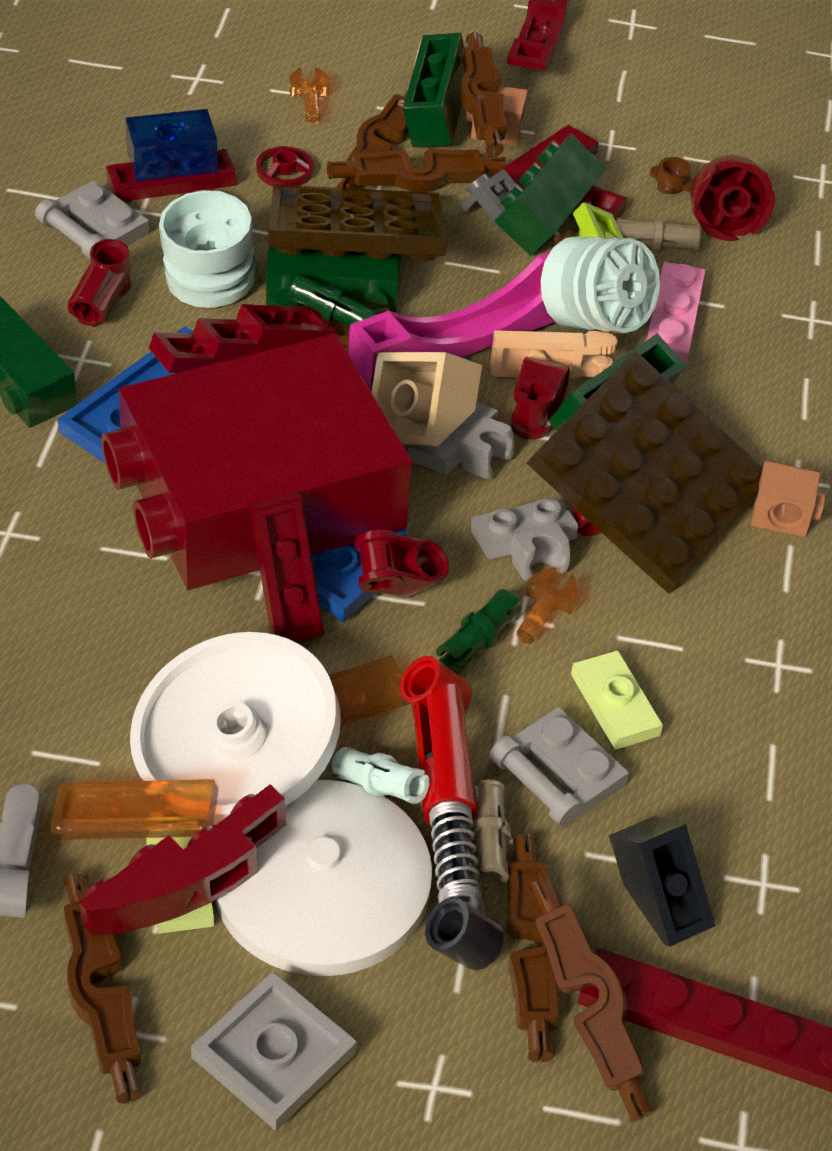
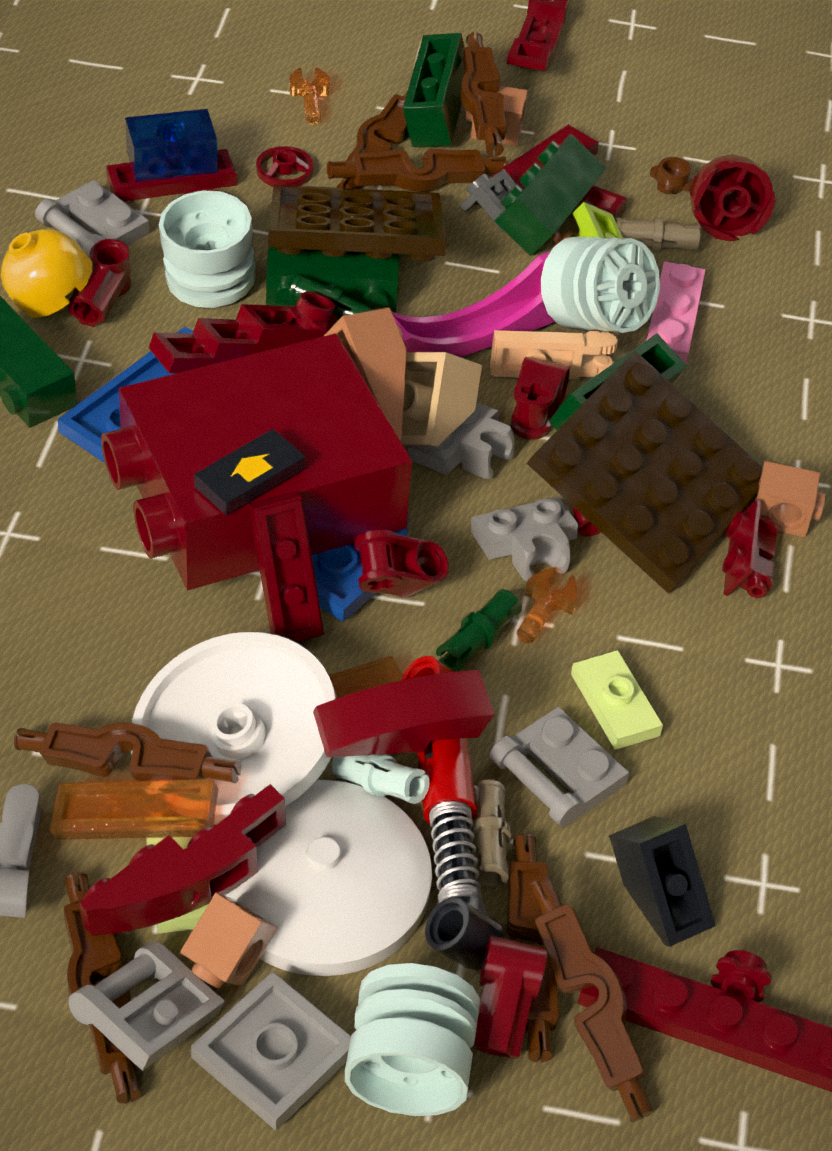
(43, 270): none -> yellow cylinder
(100, 750): none -> reddish brown piece
(157, 1017): none -> light grey plate
(227, 942): none -> nougat brick
(249, 471): none -> black tile
(313, 311): none -> dark red plate
(380, 357): none -> nougat slope
(405, 715): none -> dark red slope
(412, 1040): none -> light aqua wheel
(509, 981): none -> dark red piece
(742, 975): none -> dark red plate
(750, 552): none -> dark red hinge

